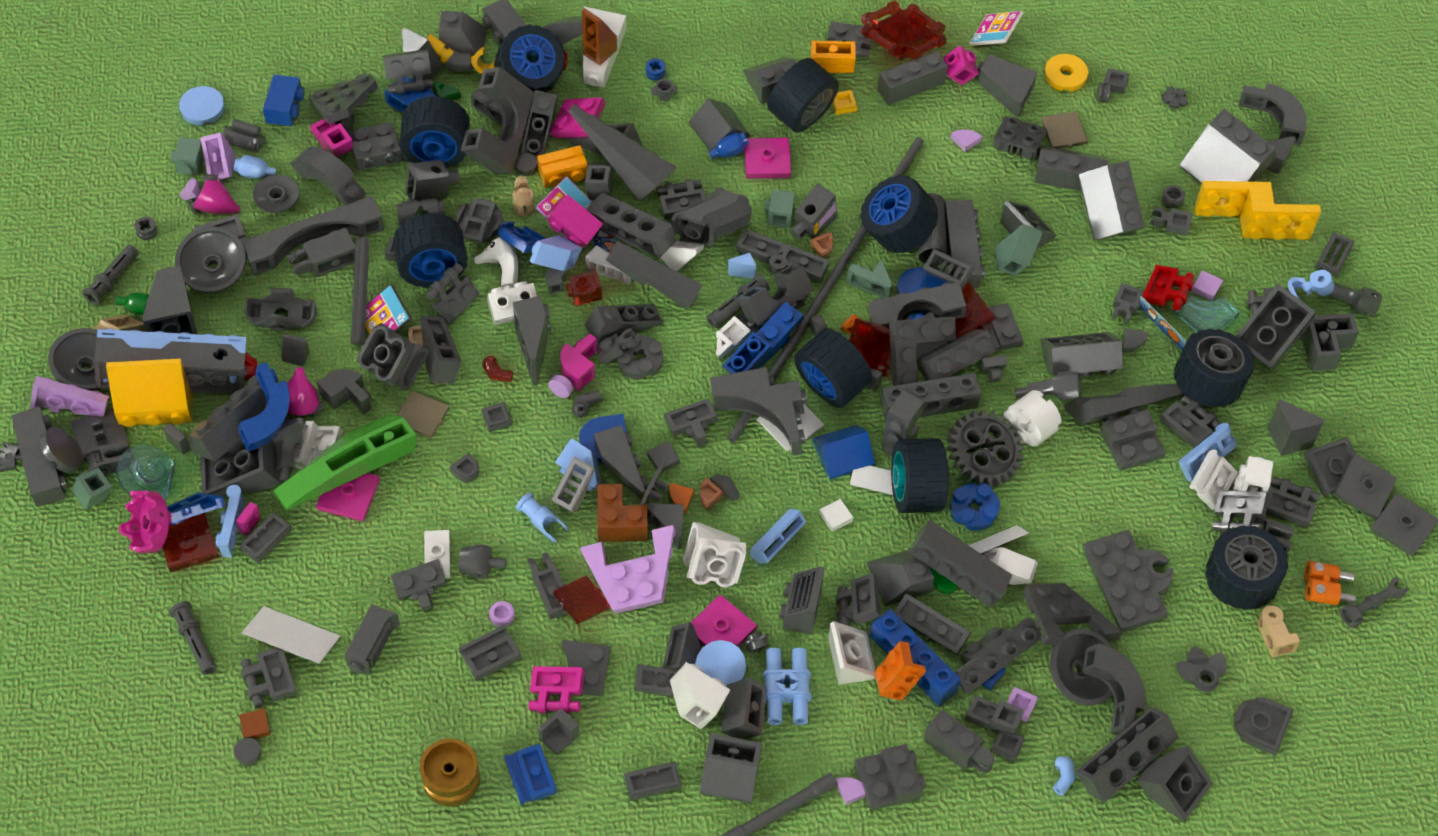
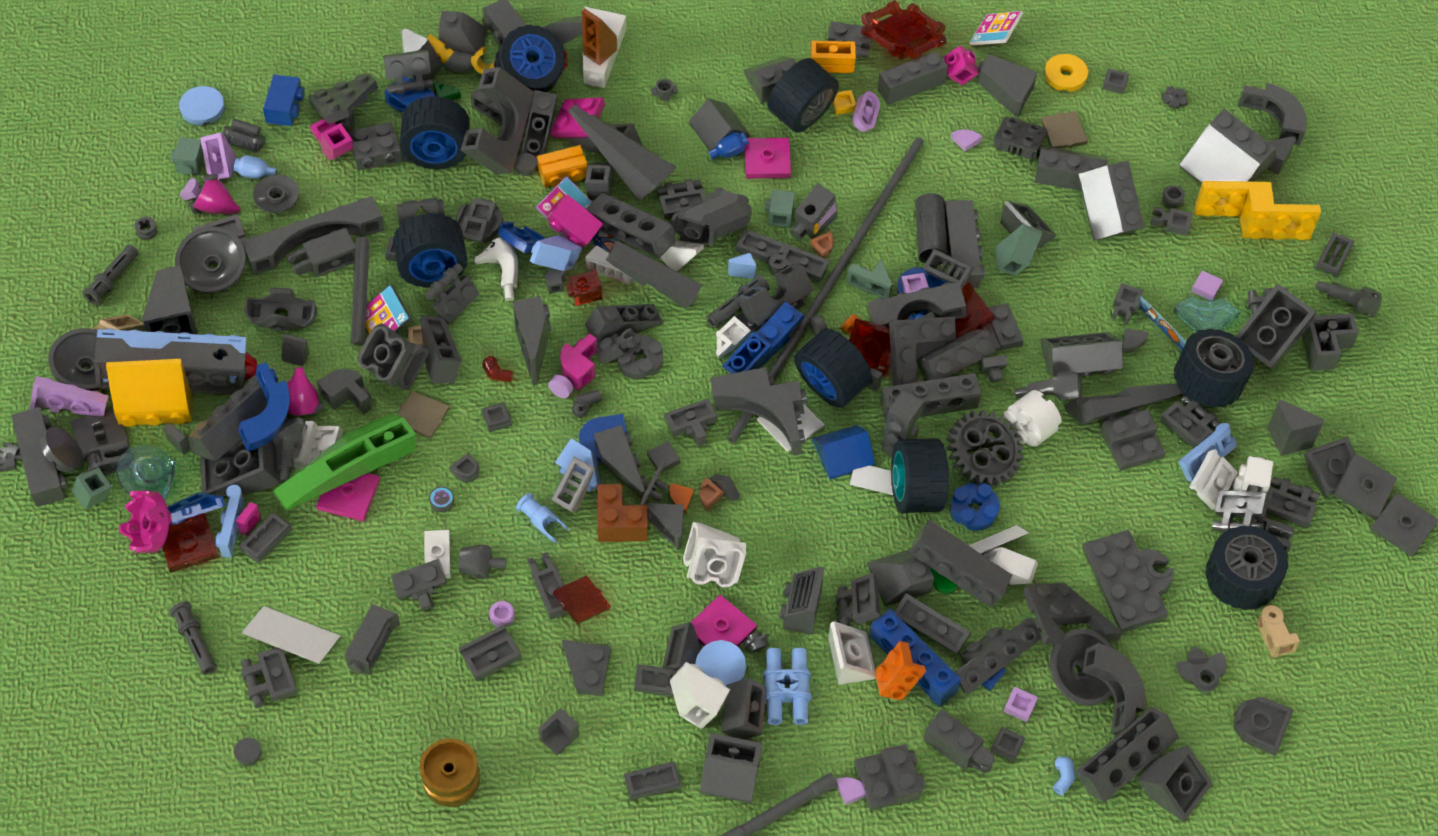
(134, 302): green plant -> none
(255, 724): dark orange tile -> none
(330, 170): dark grey arch -> none
(429, 180): dark grey torso -> none
(441, 499): none -> dark grey tile
(501, 301): white brick -> none
(523, 196): tan hinge -> none
(530, 774): blue plate -> none
(556, 681): dark pink plate -> none
(635, 581): lavender wing -> none
(655, 63): blue bush -> none
(775, 534): light blue piece -> none
(836, 515): white tile -> none
(866, 111): none -> lavender plate
(899, 214): black wheel -> none
(913, 282): none -> lavender tile
(994, 716): dark grey slope -> none
(1103, 92): dark grey bush -> none
(1161, 286): red plate -> none
(1319, 282): light blue leg -> none
(1324, 585): orange piece -> none
(1353, 614): dark grey piece -> none

